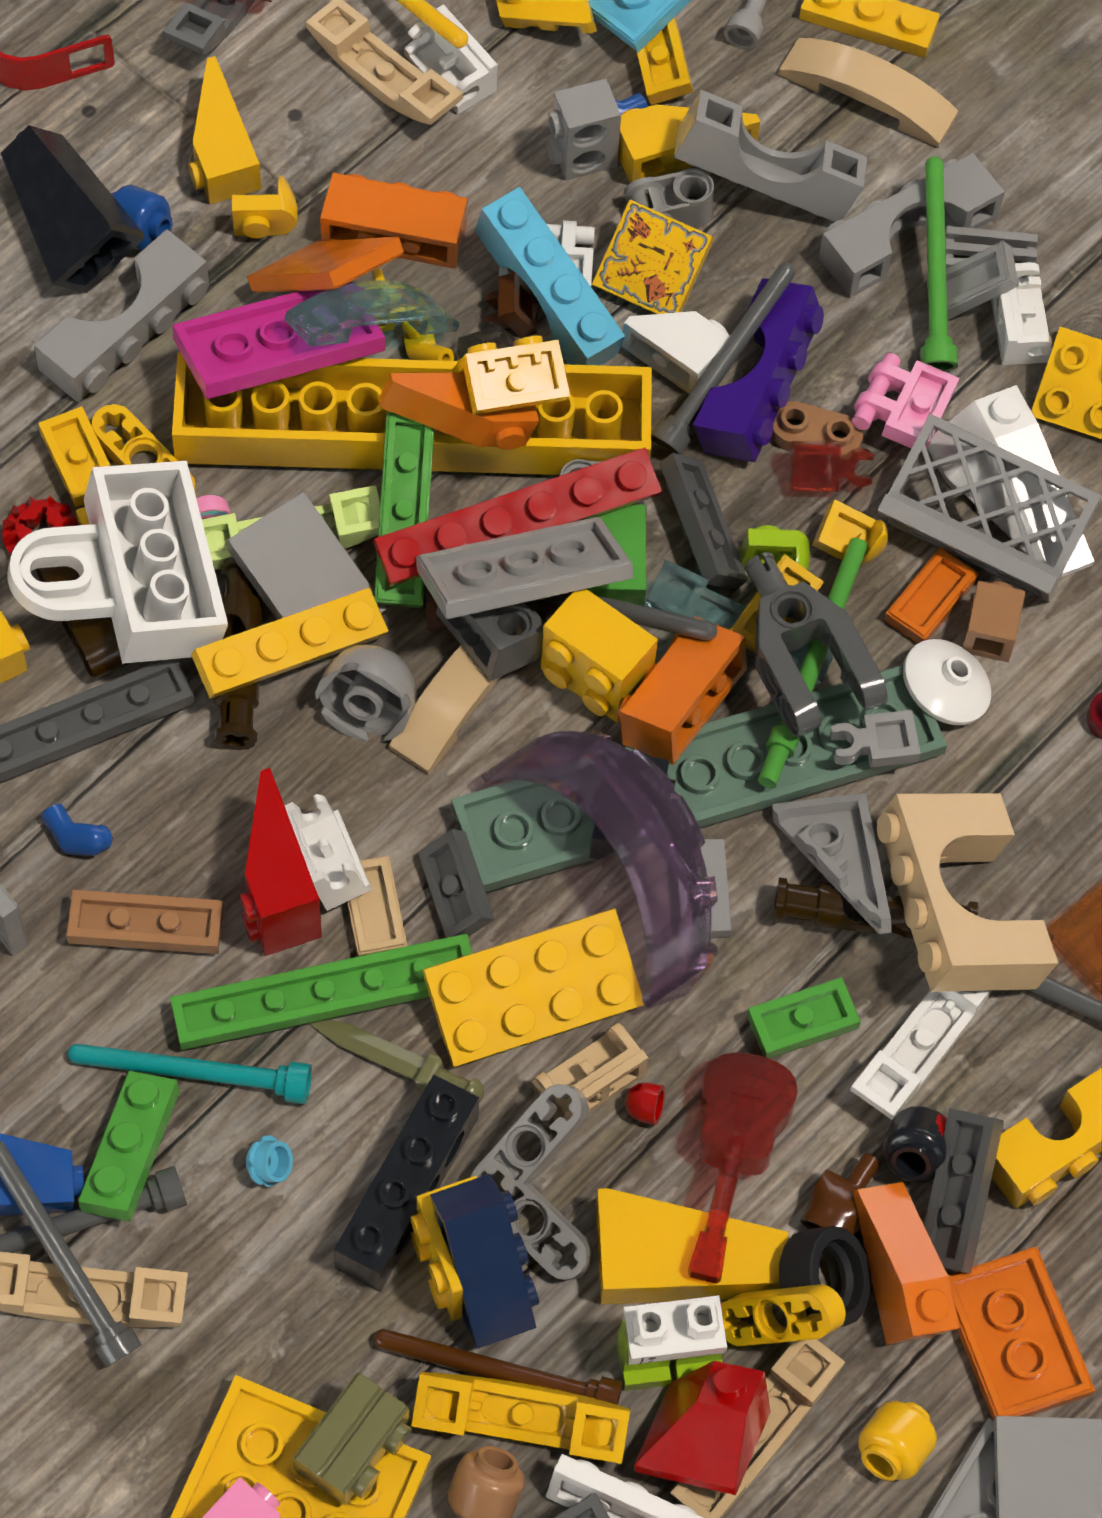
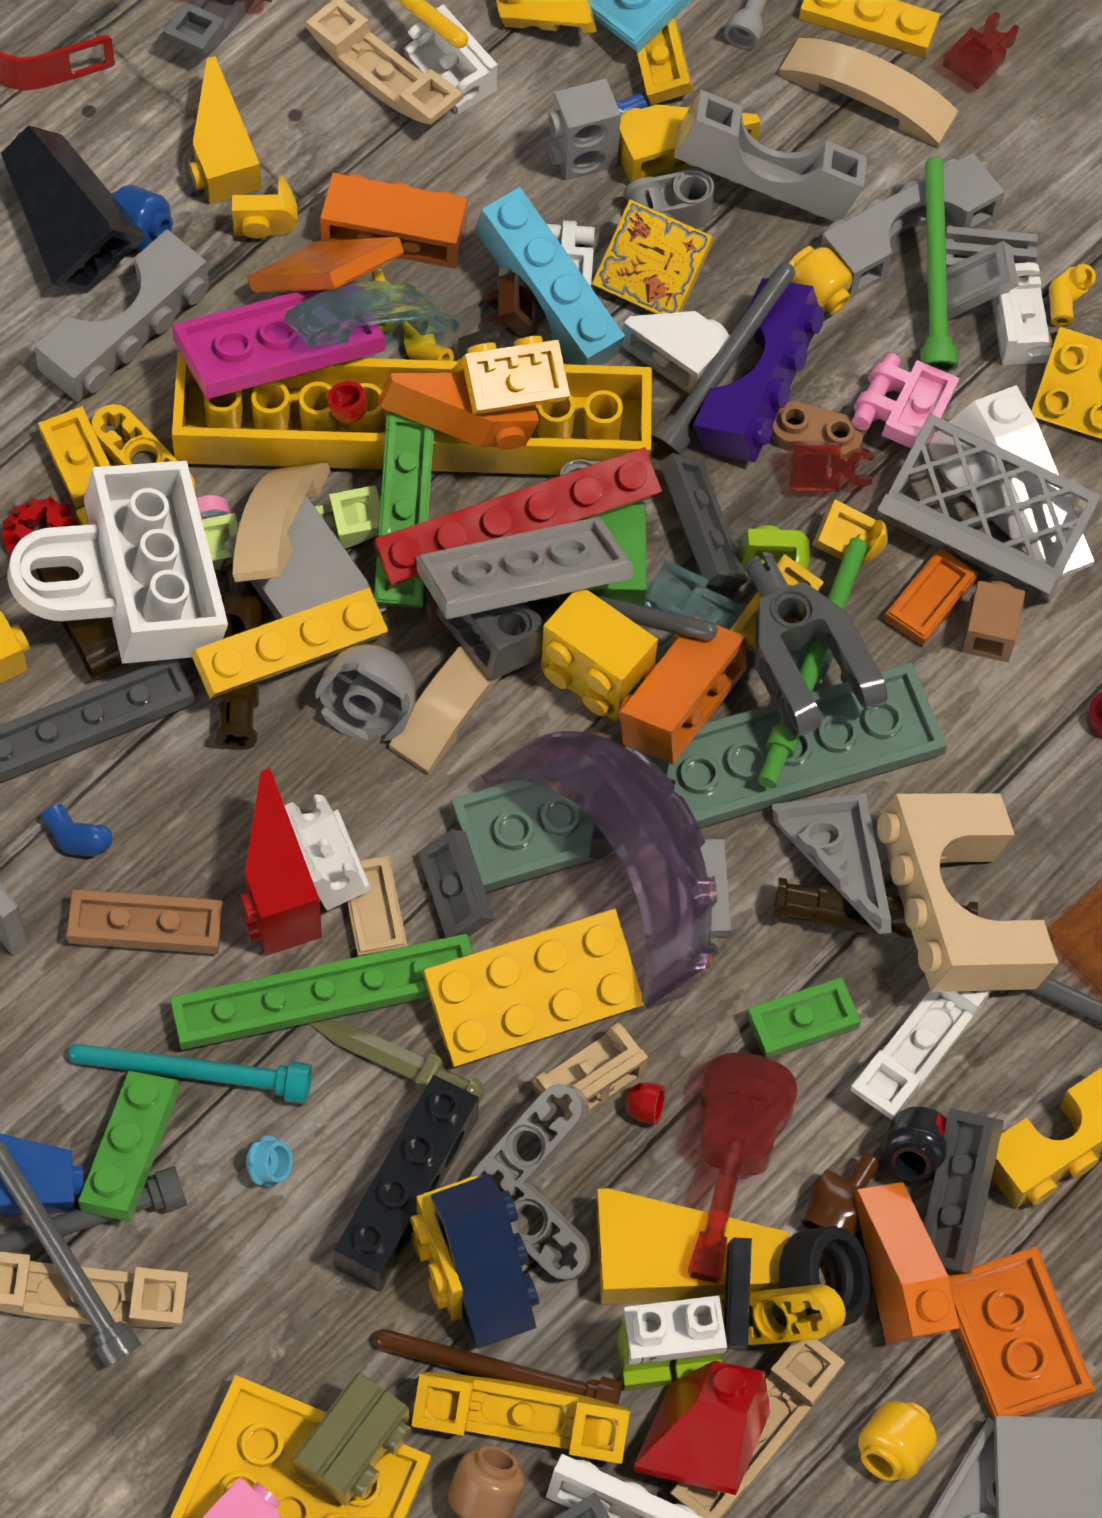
(262, 536): none -> tan slope
(347, 402): none -> red hinge
(737, 1292): none -> black tile
(827, 276): none -> yellow head
(885, 738): light grey plate -> none
(946, 682): white dish -> none
(978, 54): none -> clear red plate
(1066, 290): none -> yellow arm

